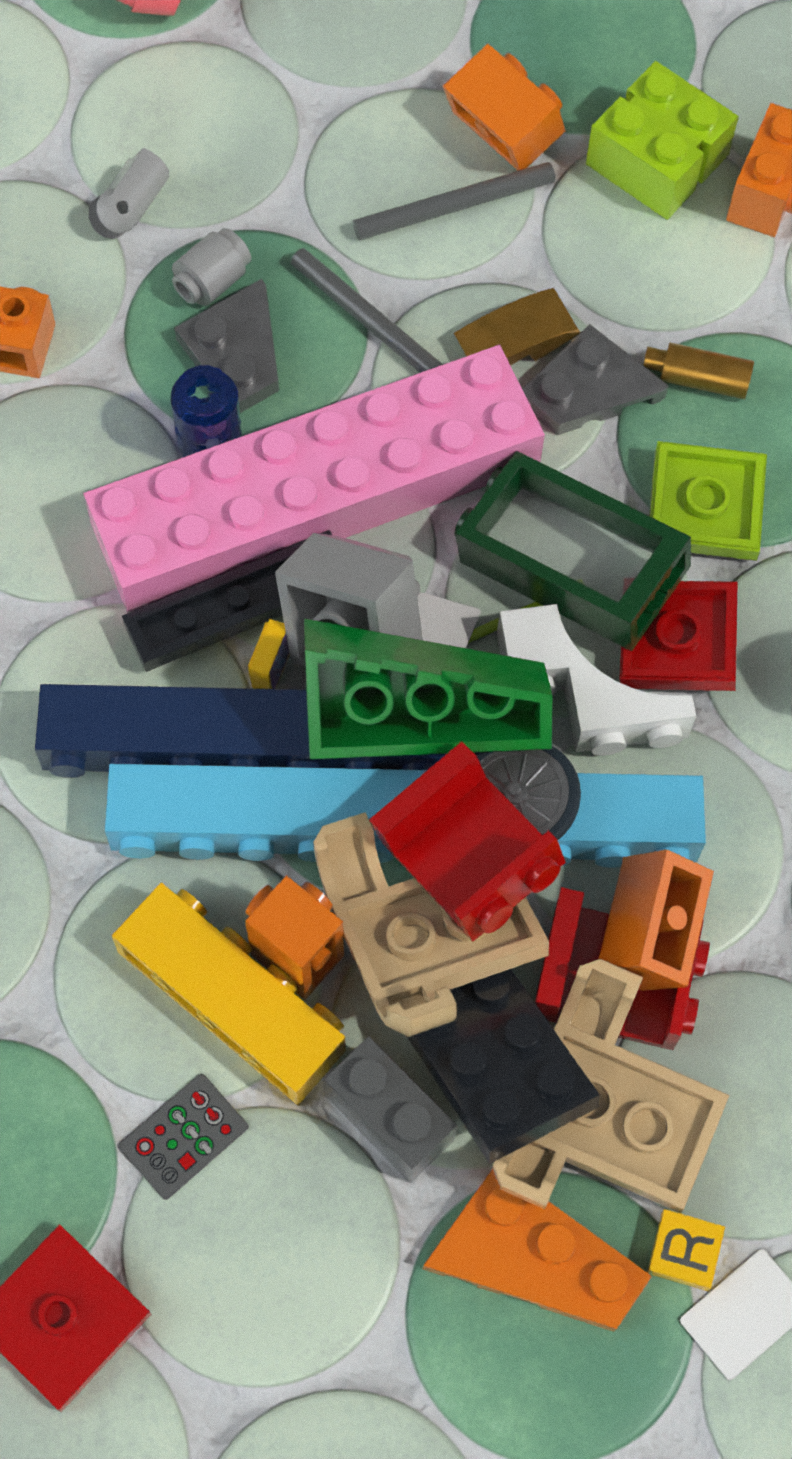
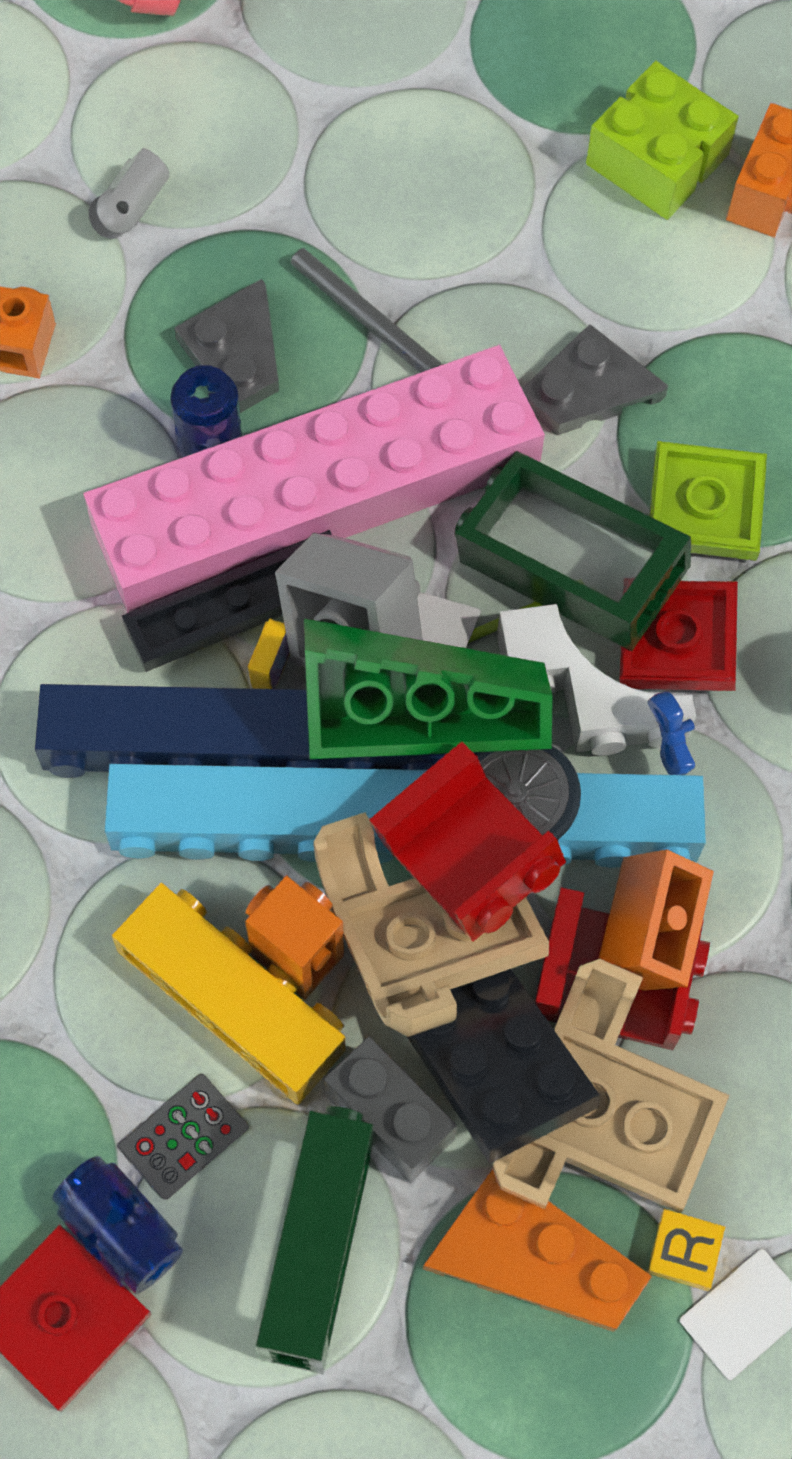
(100, 1206): none -> clear blue piece
(210, 267): light grey brick -> none
(316, 1240): none -> dark green window
(453, 201): dark grey bar -> none
(505, 106): orange brick -> none
(521, 328): pearl gold slope -> none
(674, 751): none -> blue piece
(701, 369): pearl gold cylinder -> none

